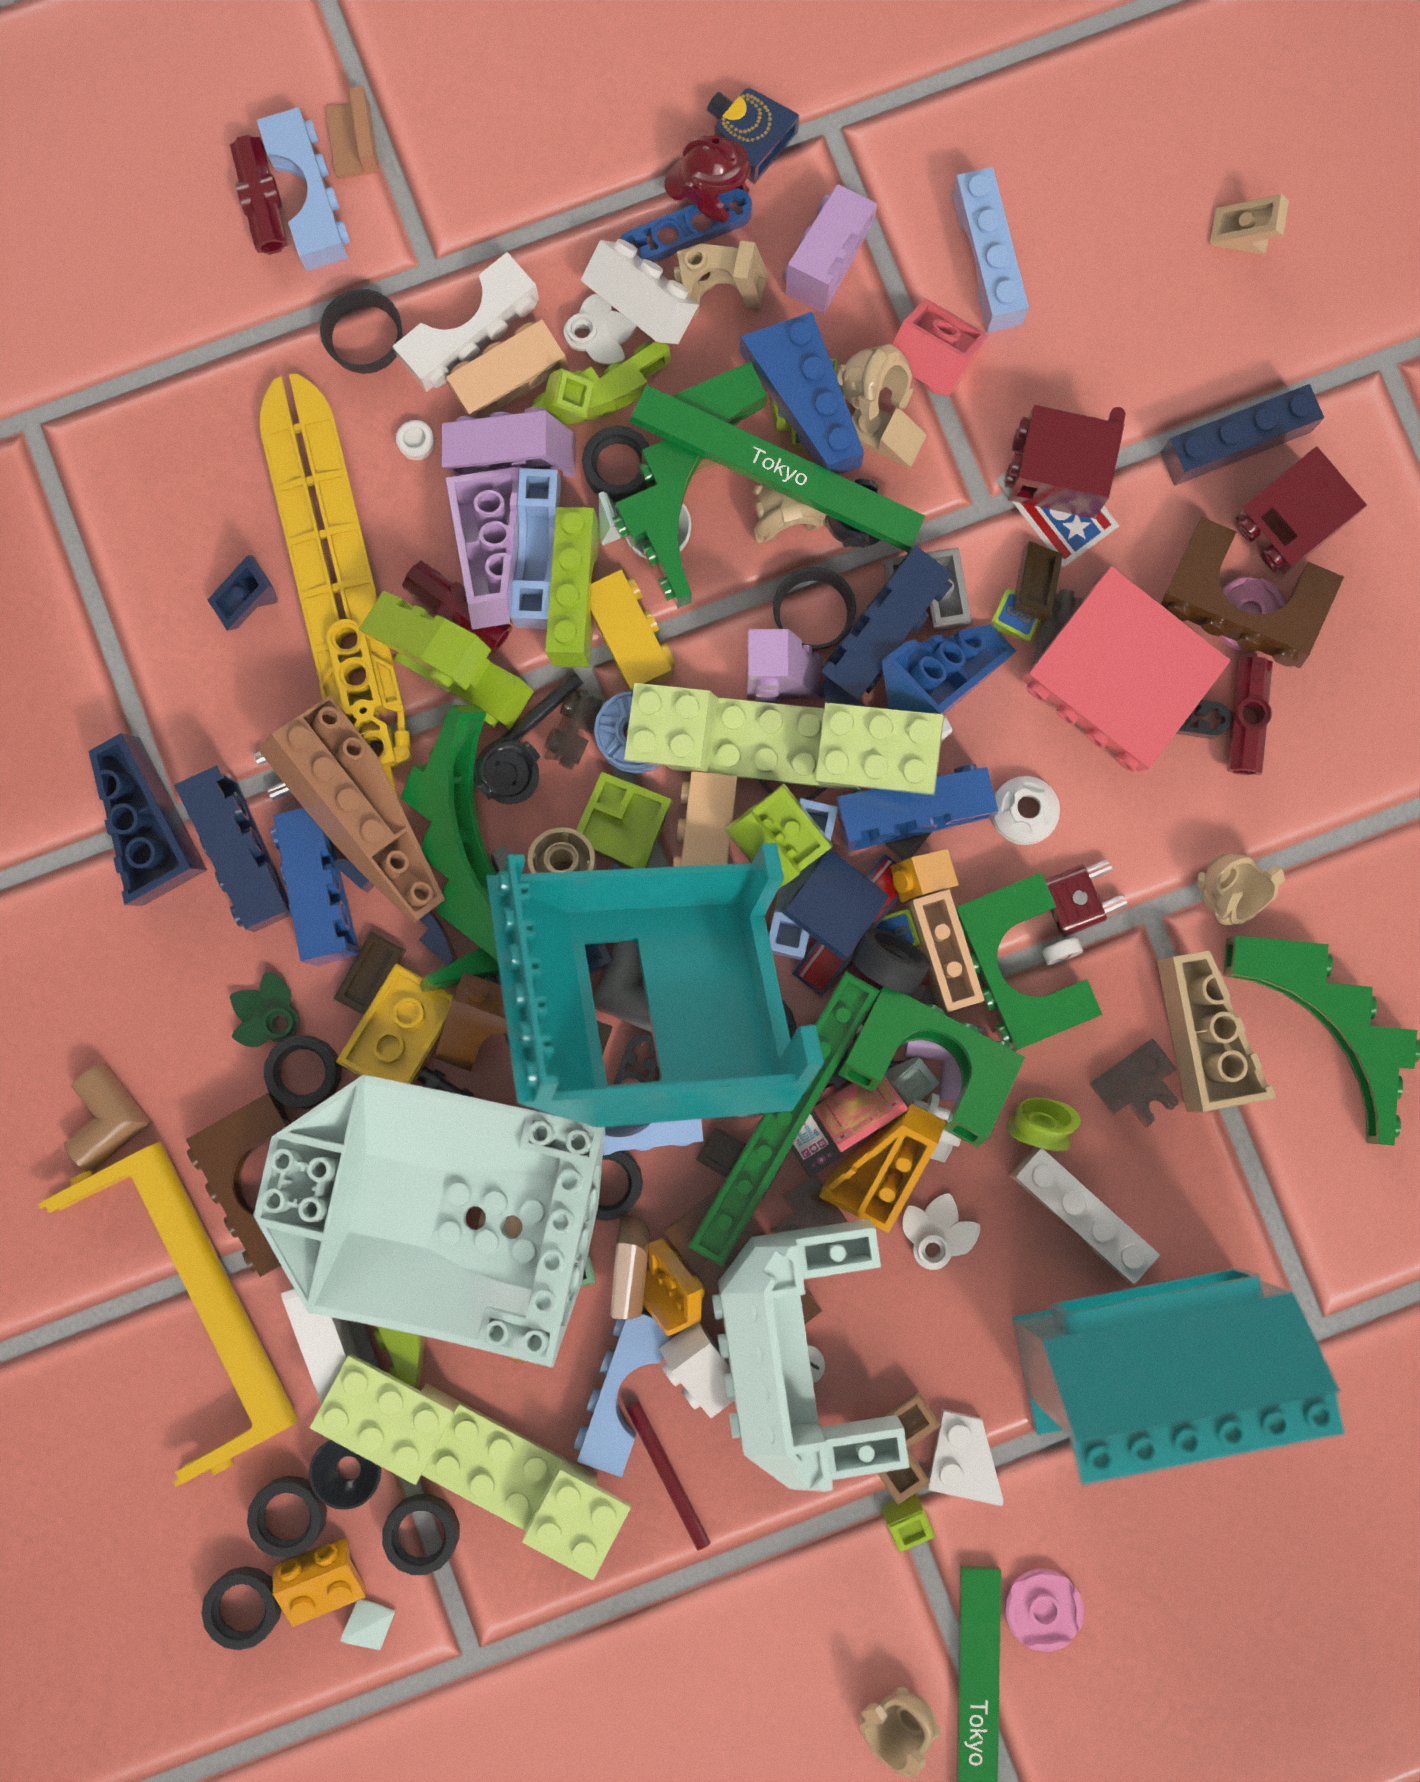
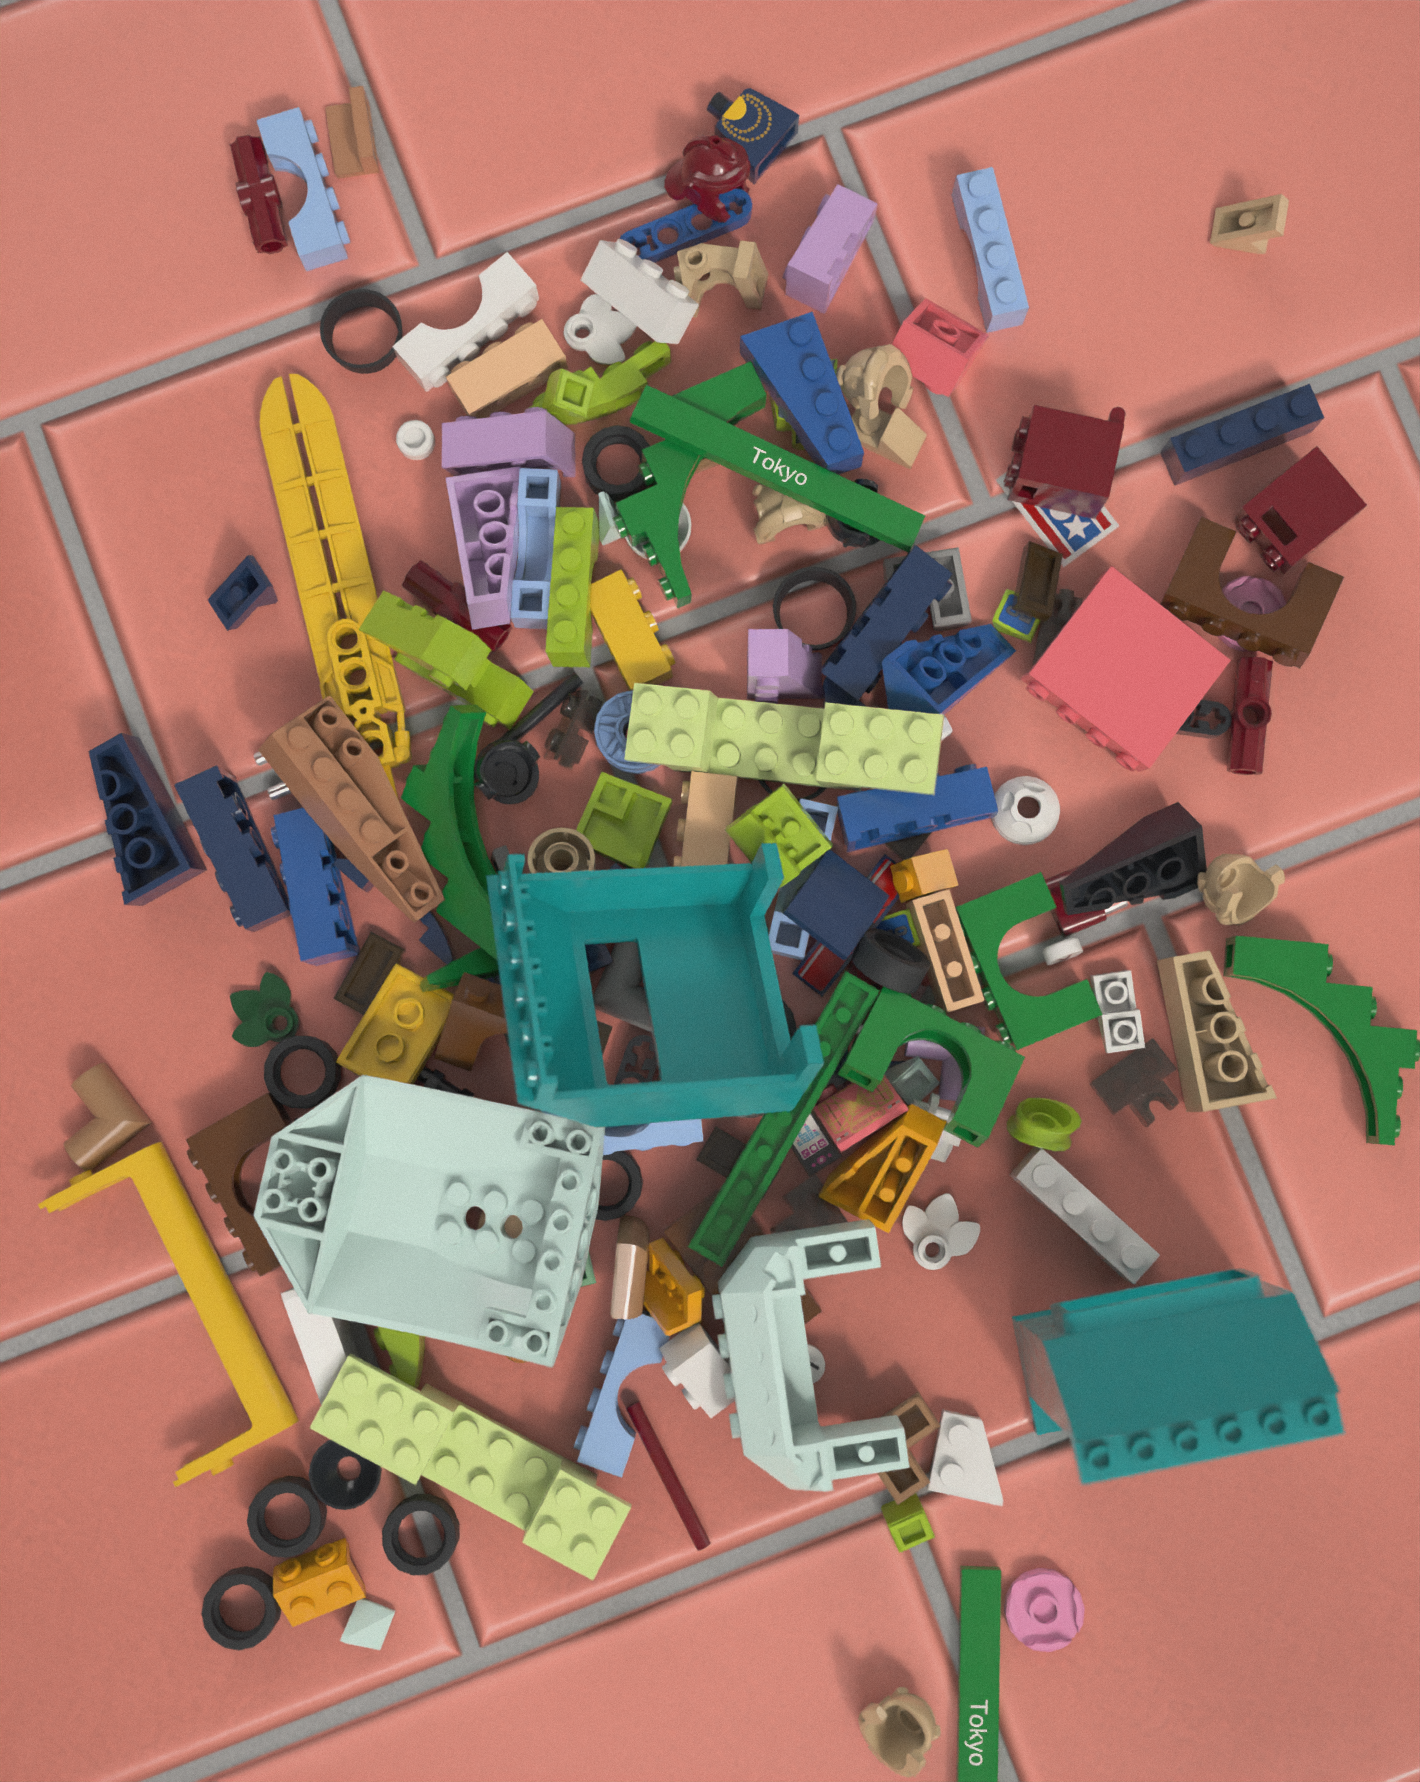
(1120, 1021): none -> white slope
(1148, 860): none -> black wedge

